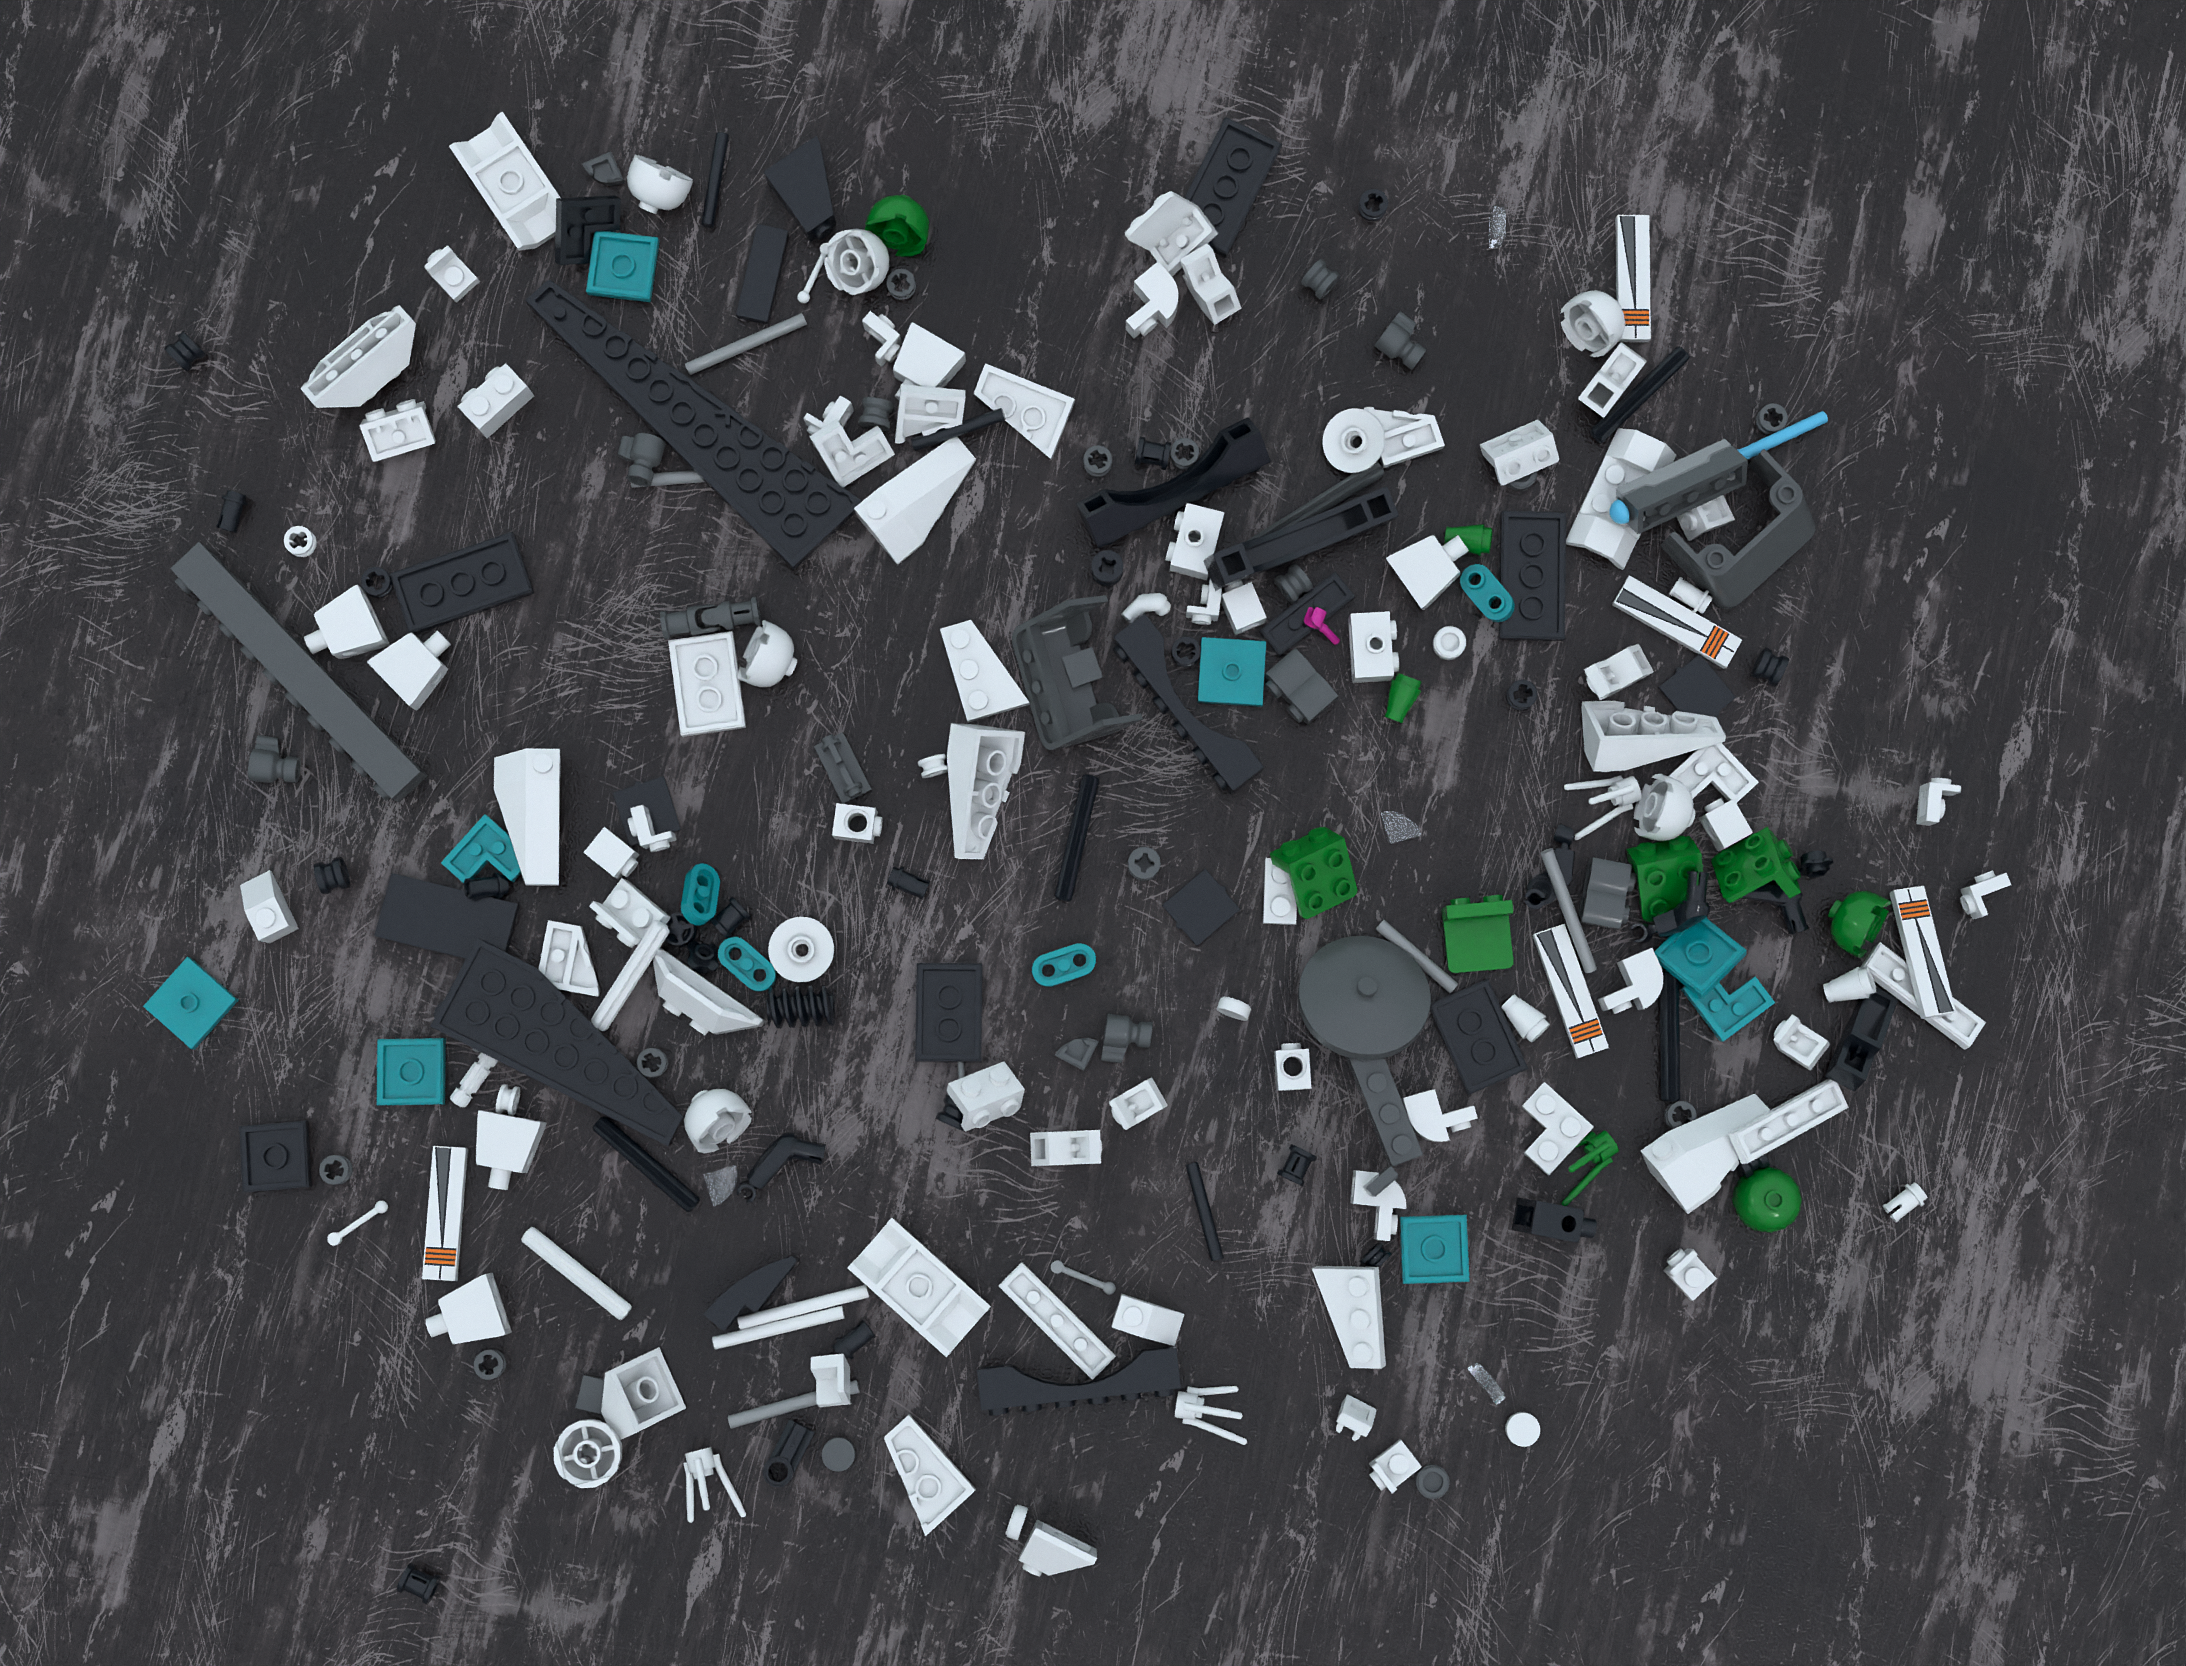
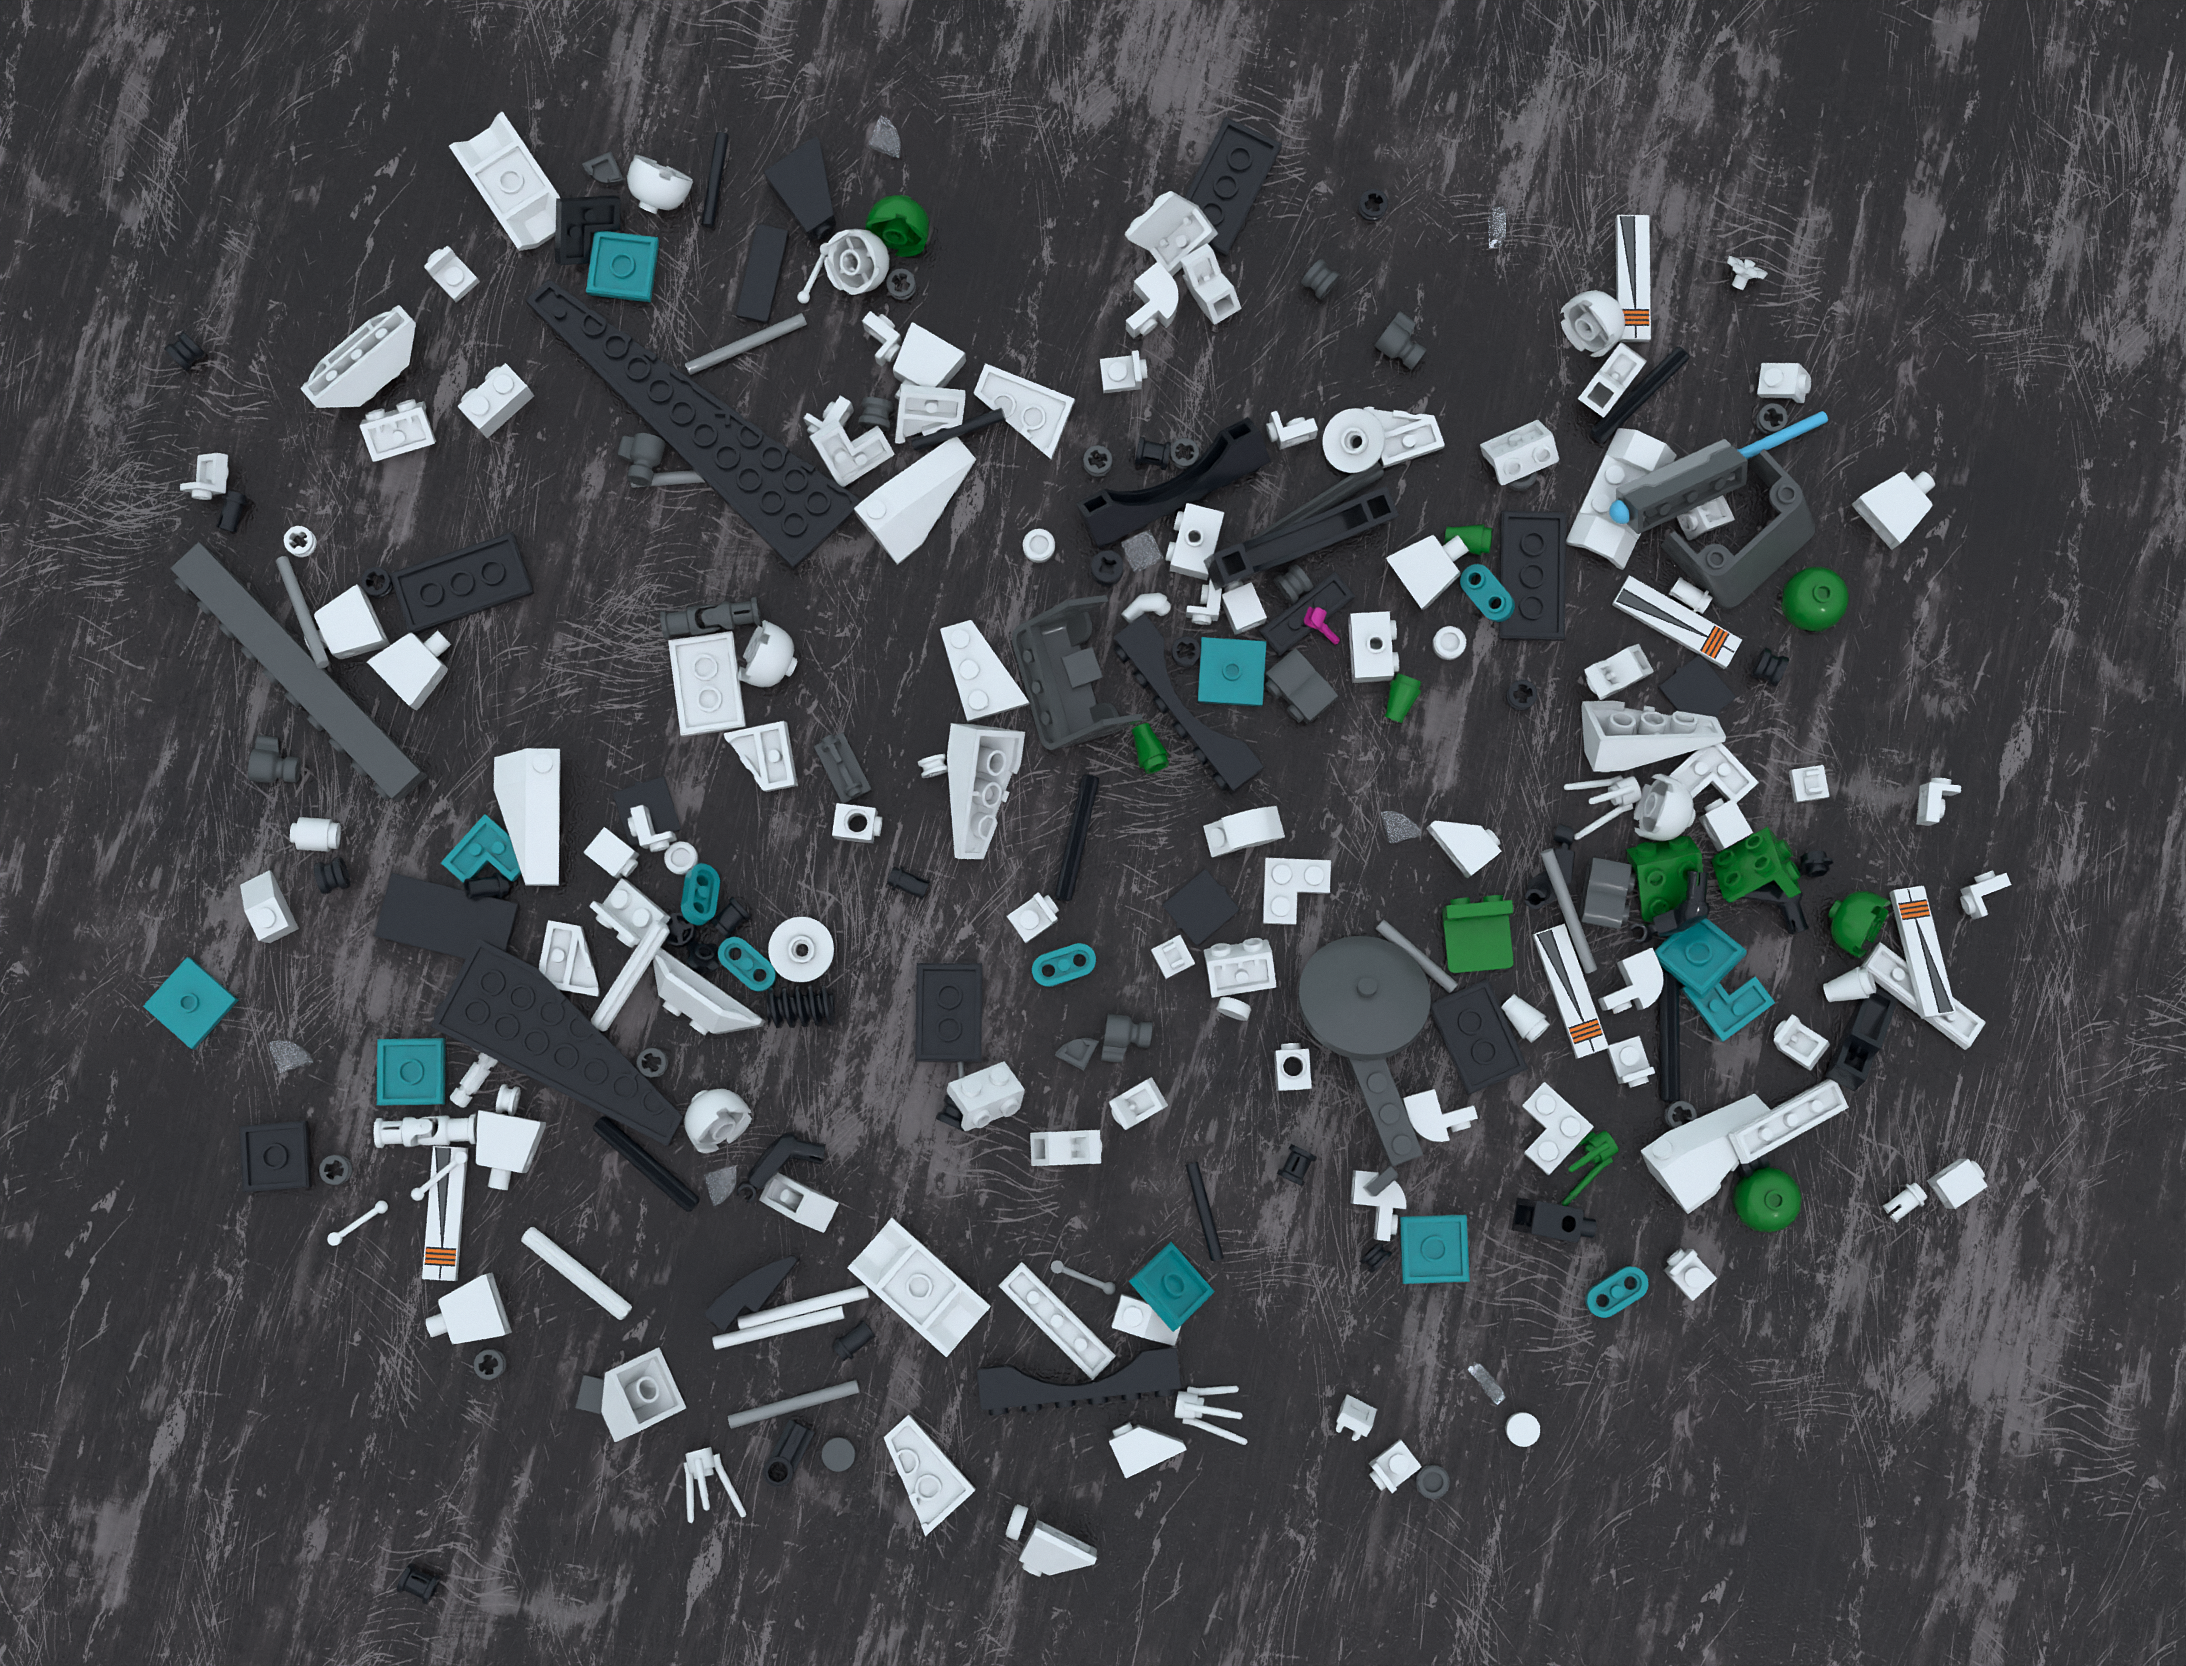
(210, 477): none -> white bracket
(288, 1055): none -> clear tile
(302, 612): none -> light grey bar
(315, 834): none -> white brick
(422, 1131): none -> white piece
(459, 1158): none -> white hinge
(588, 1453): white cylinder -> none
(681, 857): none -> white tile
(766, 754): none -> white wing
(799, 1202): none -> white slope
(832, 1380): white panel -> none
(885, 138): none -> clear tile
(1034, 917): none -> white bracket
(1039, 545): none -> white tile
(1123, 373): none -> white bracket
(1141, 551): none -> clear tile
(1141, 868): dark grey wheel -> none
(1142, 1447): none -> white slope
(1150, 751): none -> green cone
(1171, 1286): none -> teal plate
(1172, 957): none -> white tile
(1240, 967): none -> white bracket
(1244, 830): none -> white brick
(1295, 433): none -> white bracket
(1317, 870): green bracket -> none
(1355, 1311): white wing -> none
(1466, 844): none -> white slope
(1617, 1294): none -> teal plate
(1630, 1062): none -> white bracket
(1744, 271): none -> white plant
(1784, 381): none -> white bracket
(1808, 784): none -> white tile
(1815, 599): none -> green cylinder
(1896, 506): none -> white torso
(1958, 1183): none -> white brick

